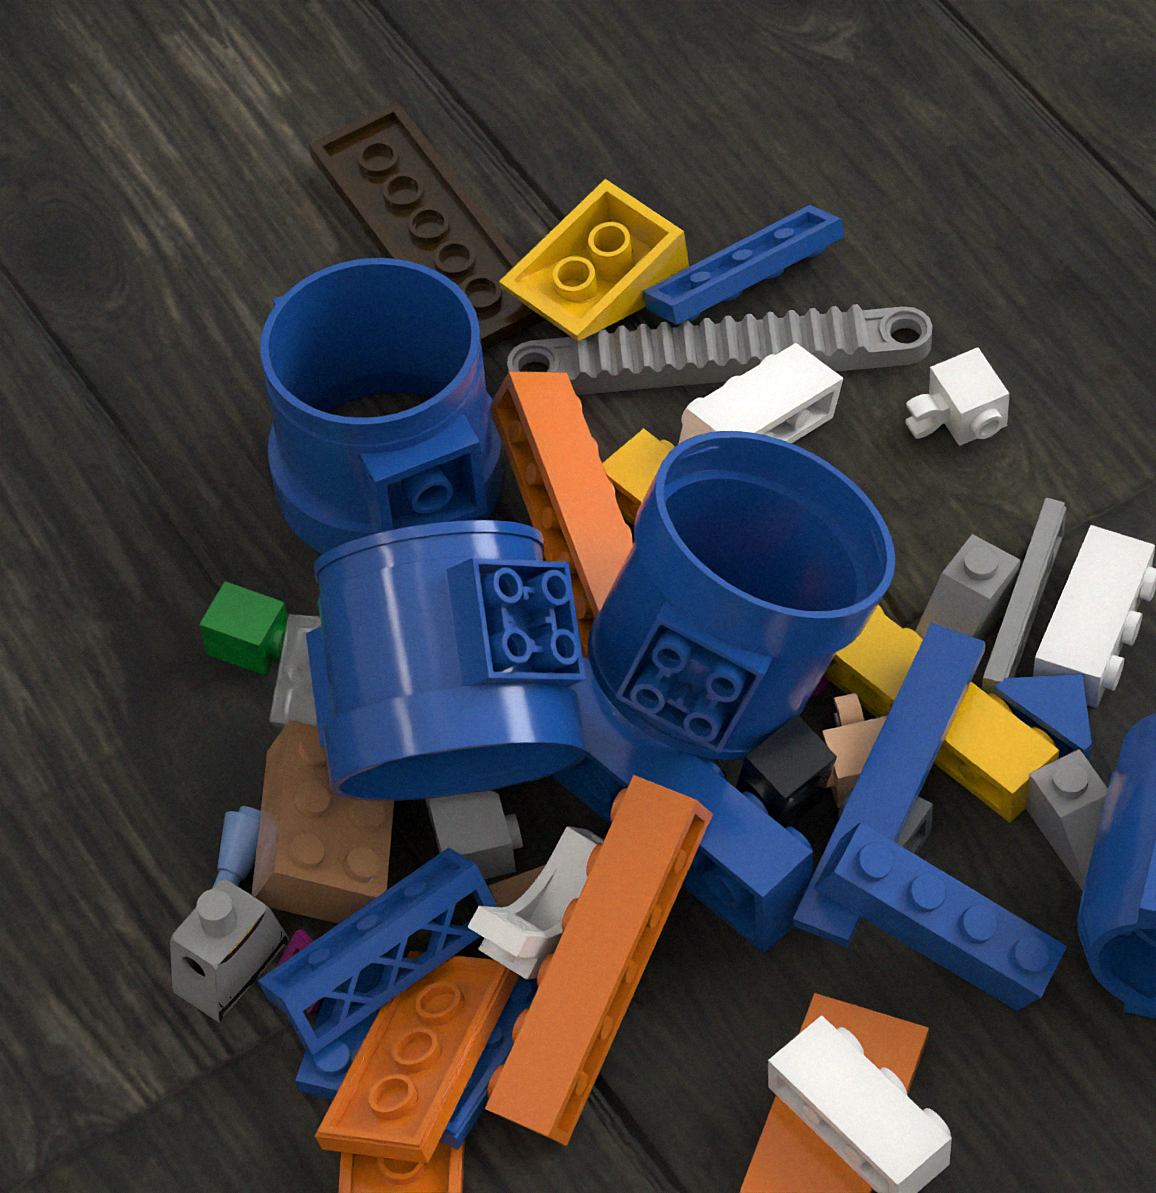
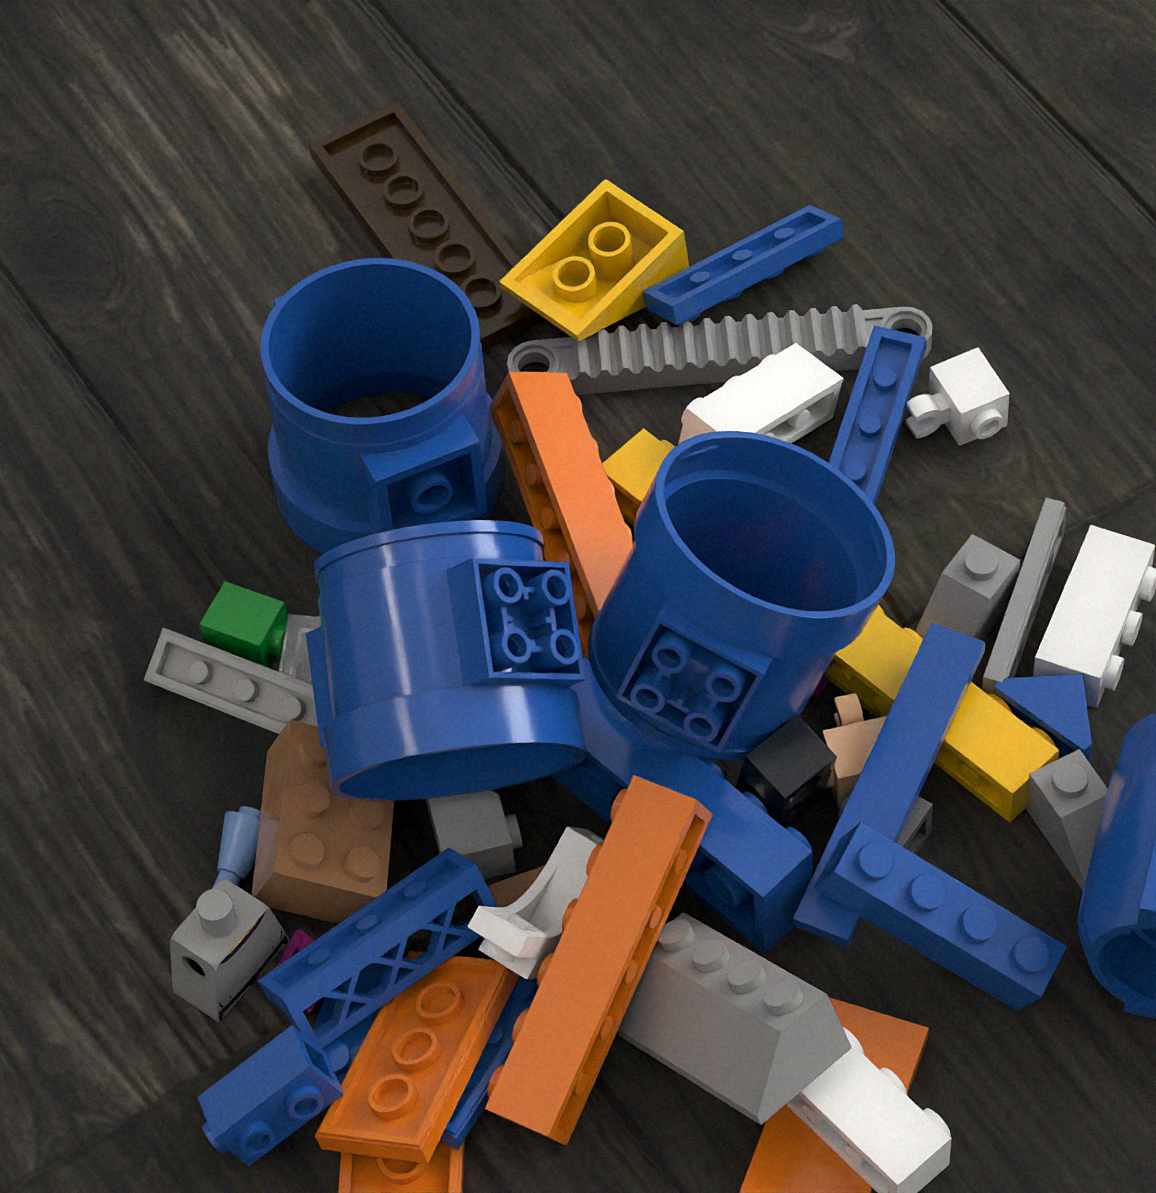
(230, 682): none -> light grey tile
(269, 1096): none -> blue brick
(731, 1020): none -> light grey slope
(877, 408): none -> blue plate

